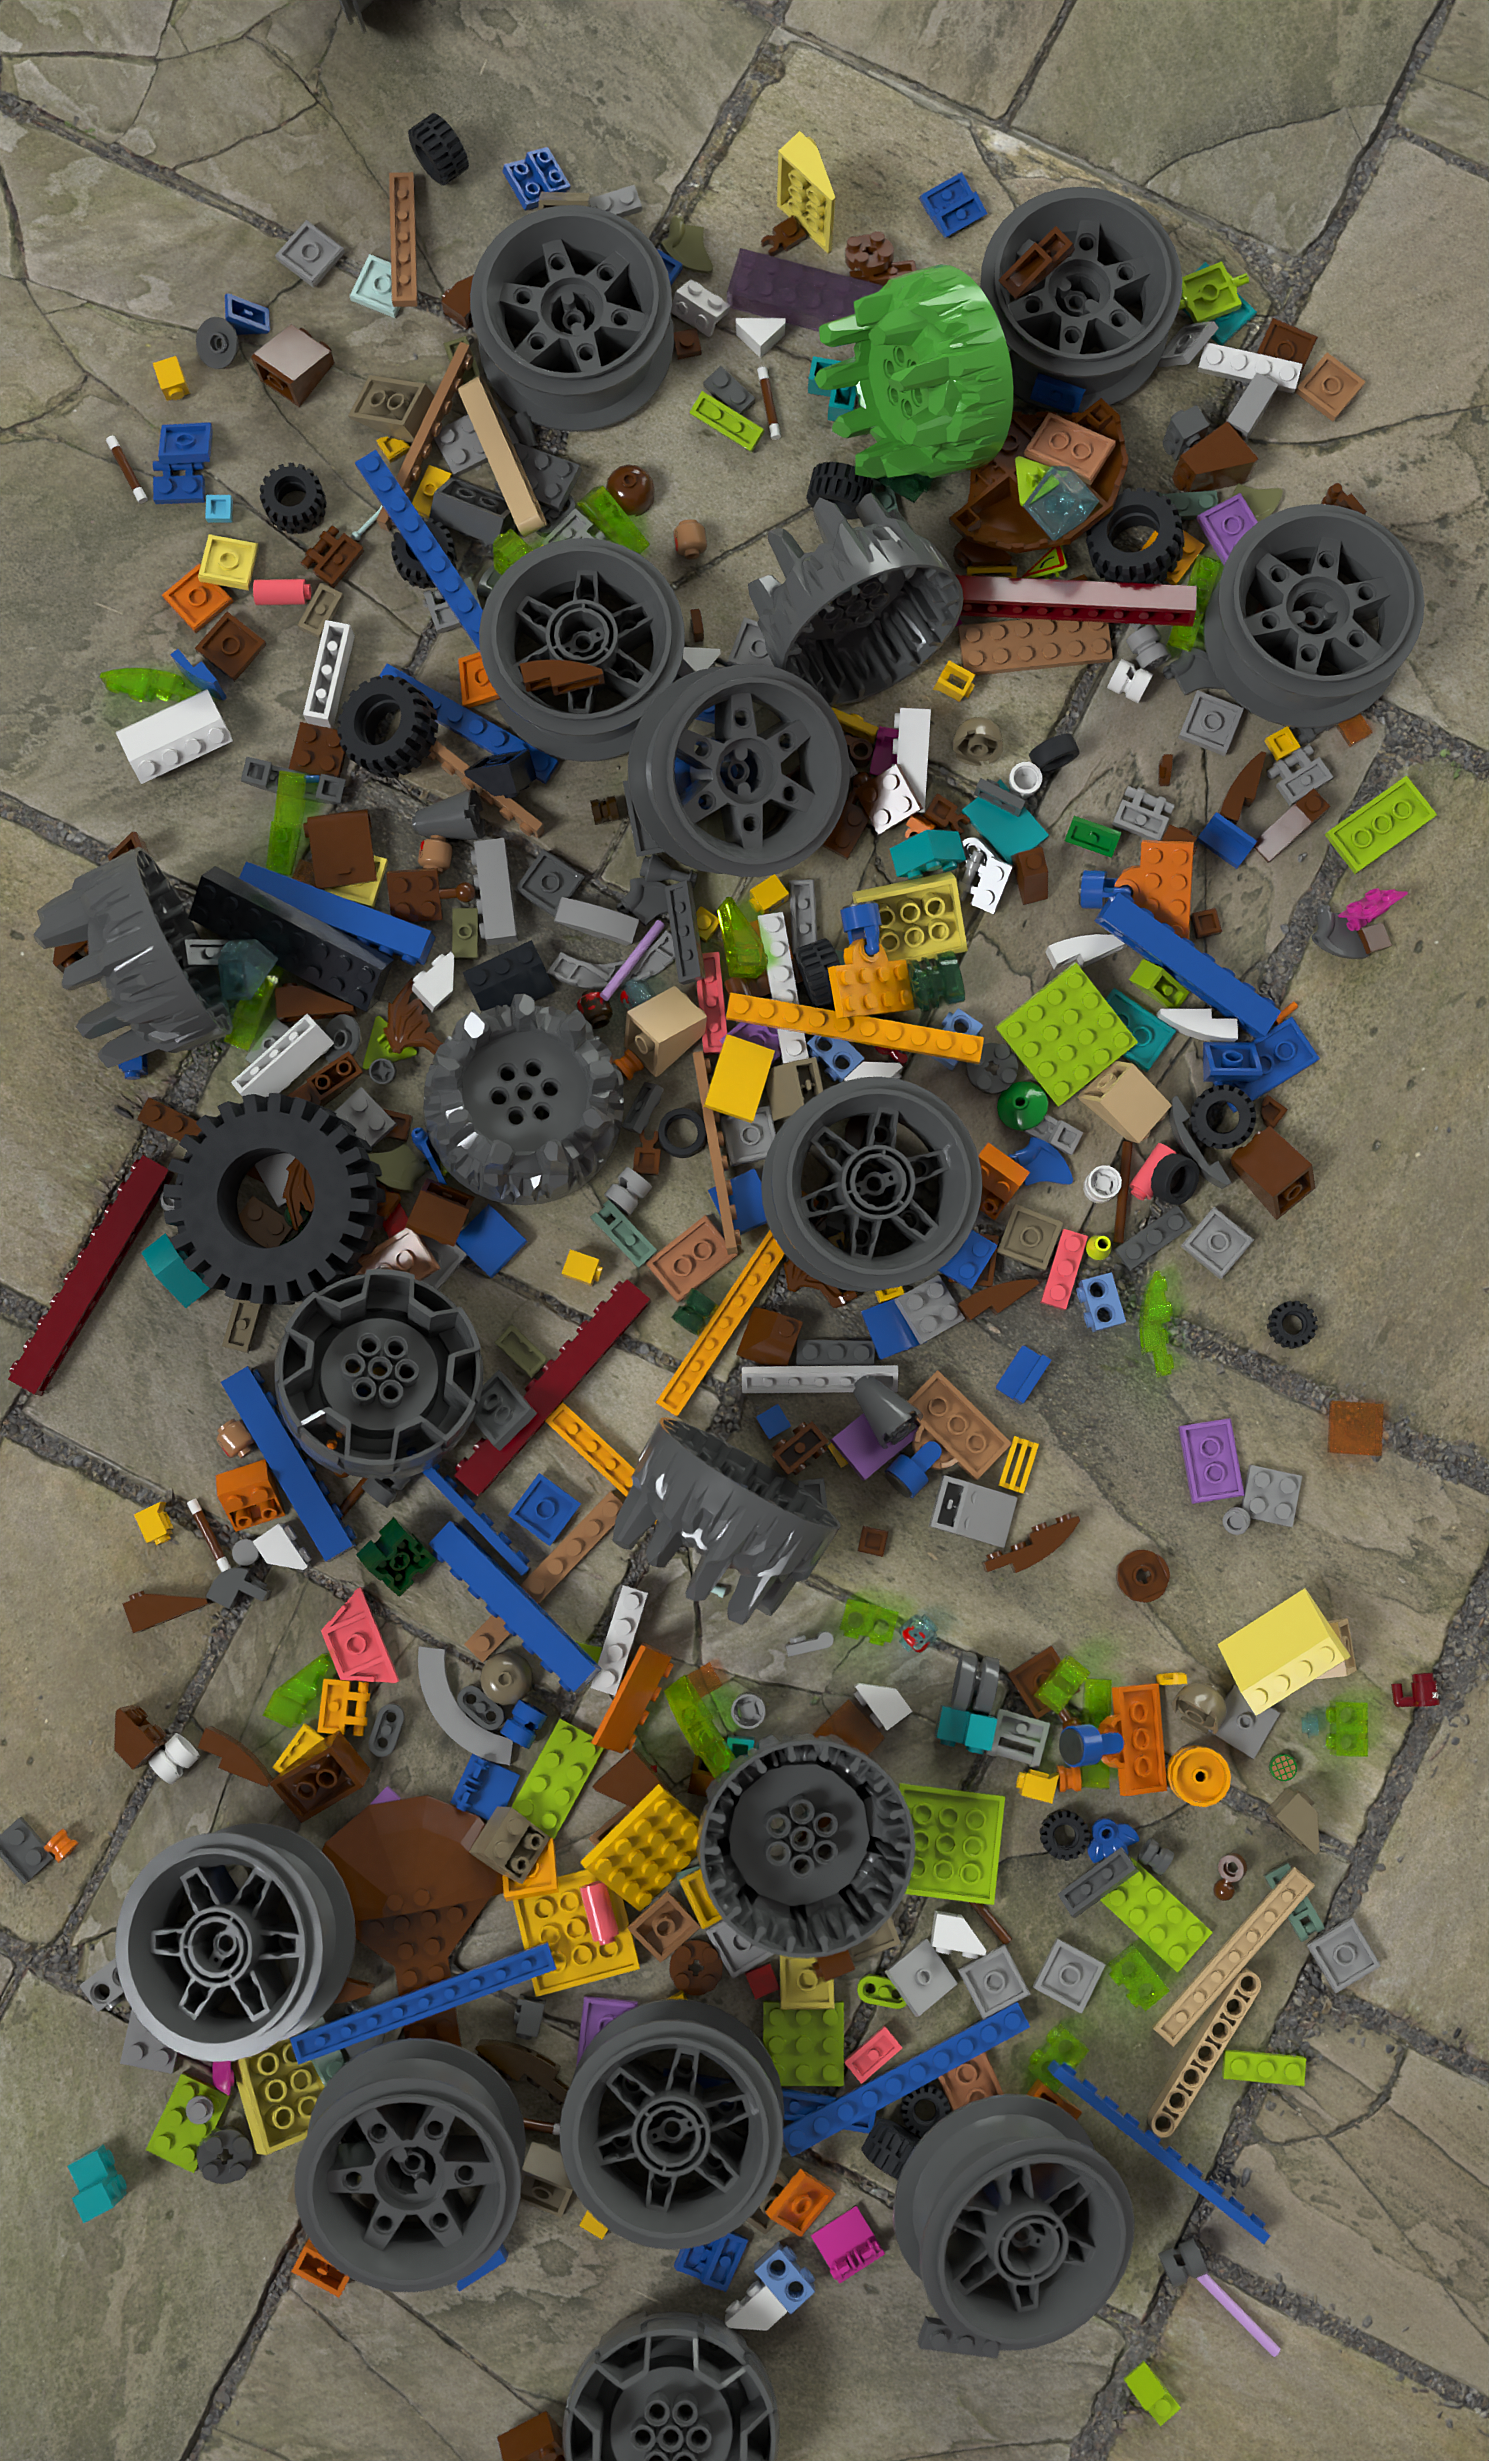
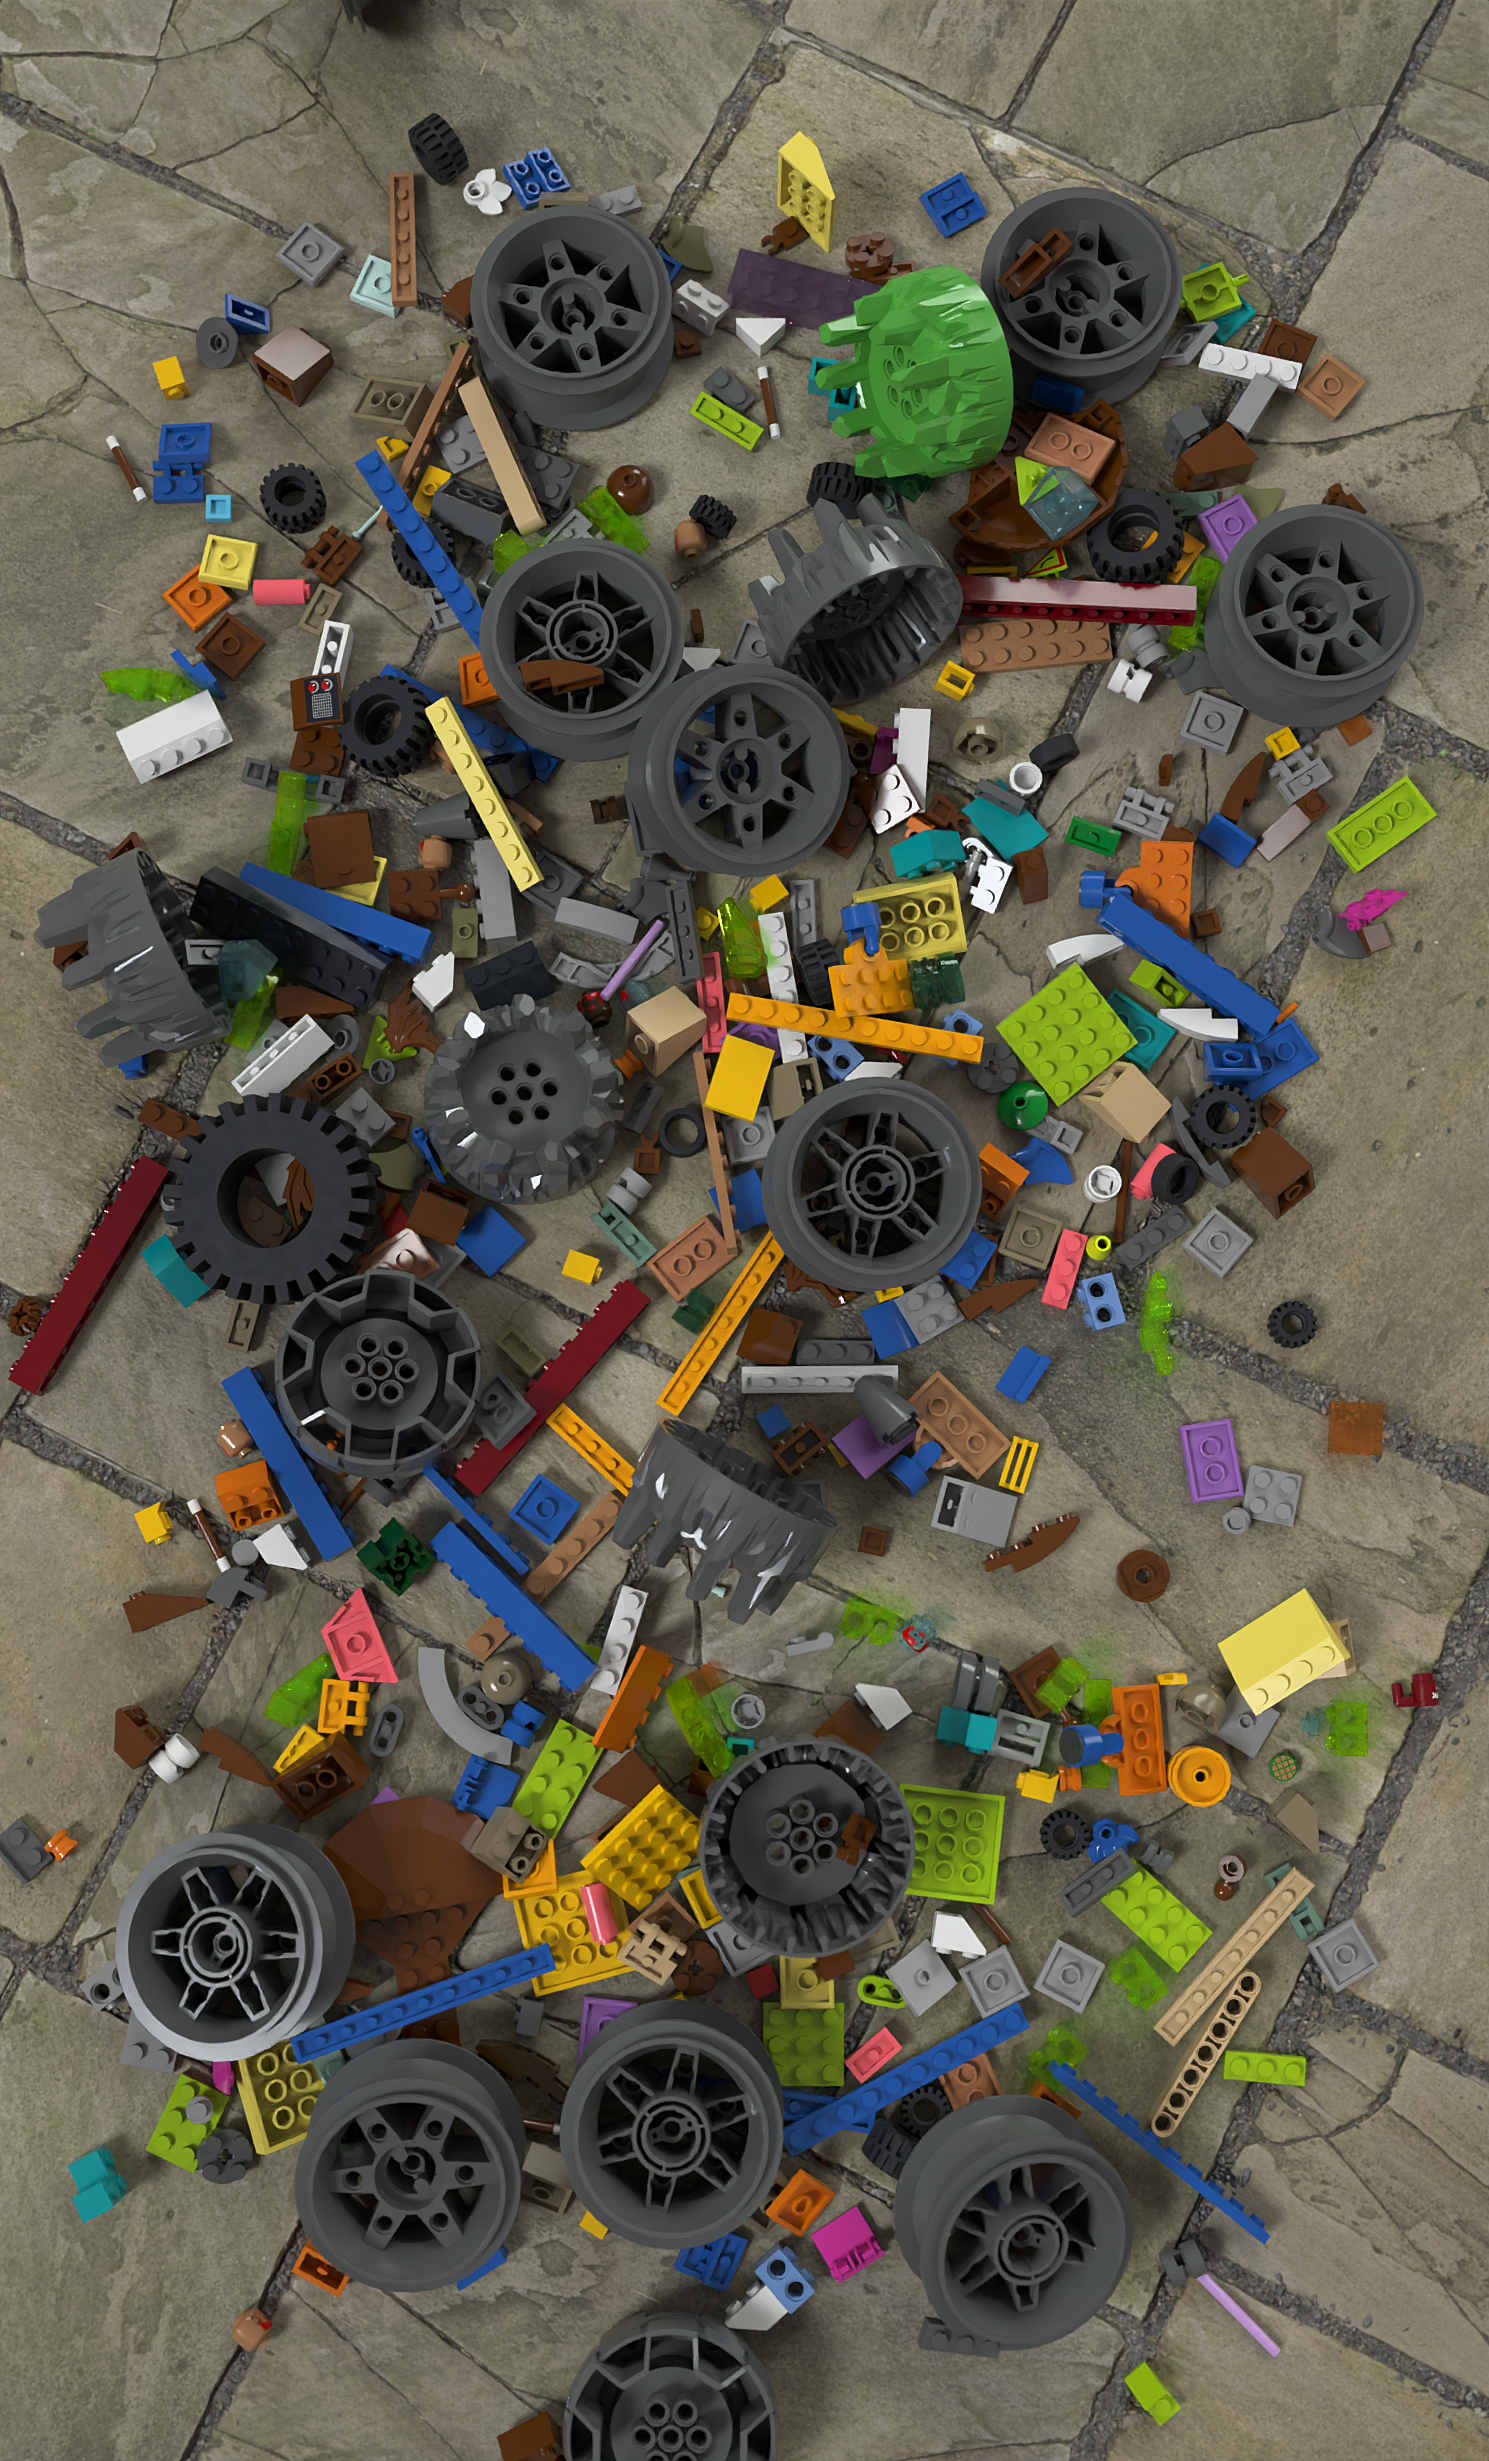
(25, 1325): none -> reddish brown gear
(251, 2329): none -> medium nougat head
(316, 701): none -> slope
(484, 794): none -> light yellow plate
(490, 191): none -> white plate
(648, 1959): none -> tan plate
(713, 516): none -> black tyre
(857, 1836): none -> reddish brown plate

